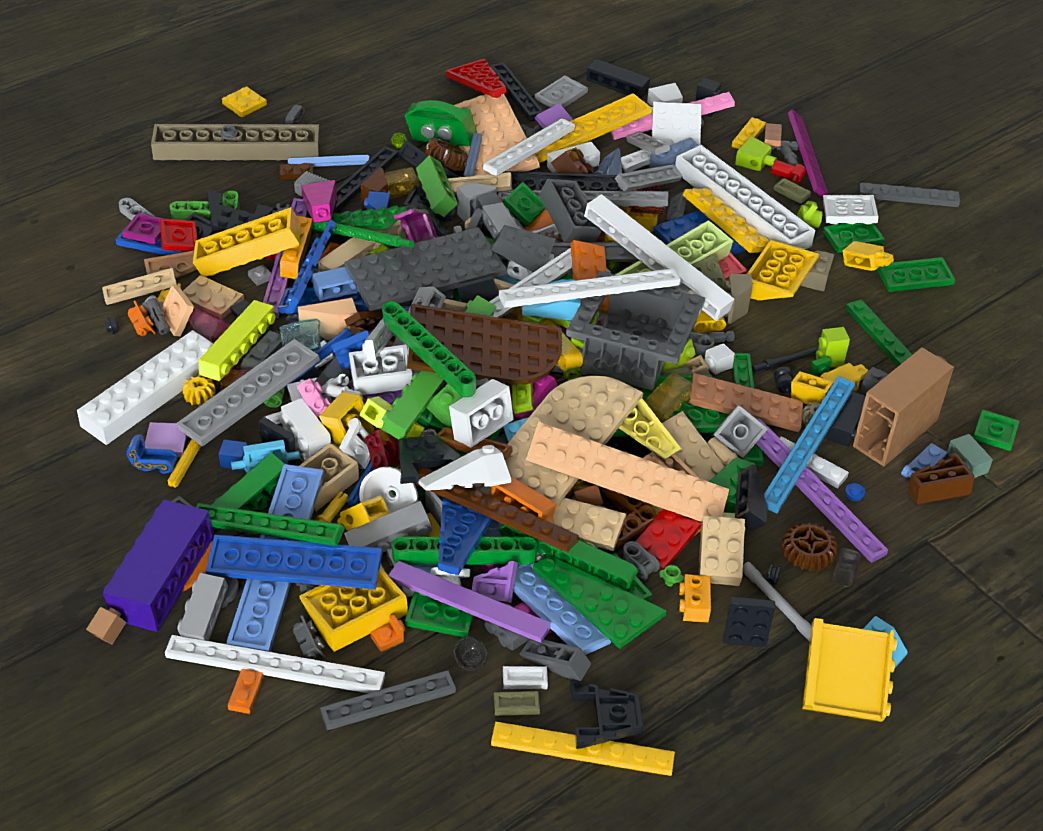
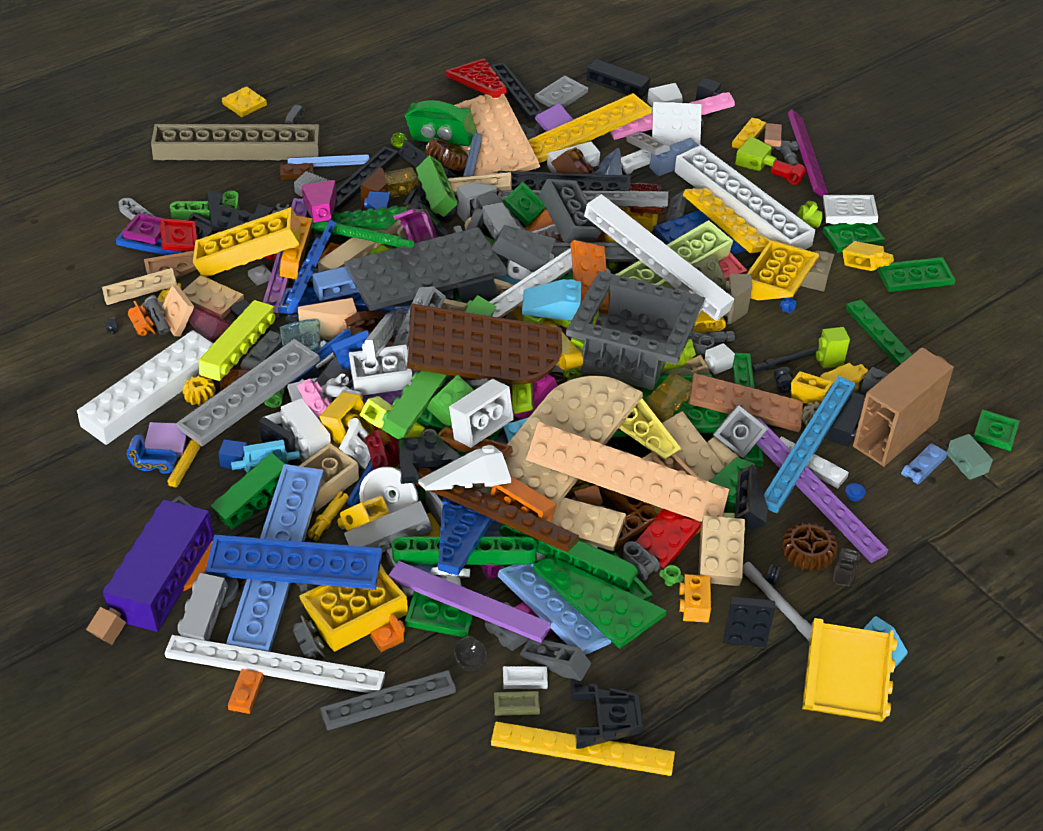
(228, 132): dark grey plate -> none
(274, 525): green tile -> none
(429, 349): green beam -> none
(497, 583): medium lavender wing -> none
(528, 147): white plate -> none
(588, 288): white plate -> none
(648, 177): light grey plate -> none
(788, 305): none -> blue plate
(792, 190): olive plate -> none
(820, 366): green plate -> none
(910, 194): dark grey plate -> none
(943, 481): reddish brown wedge -> none

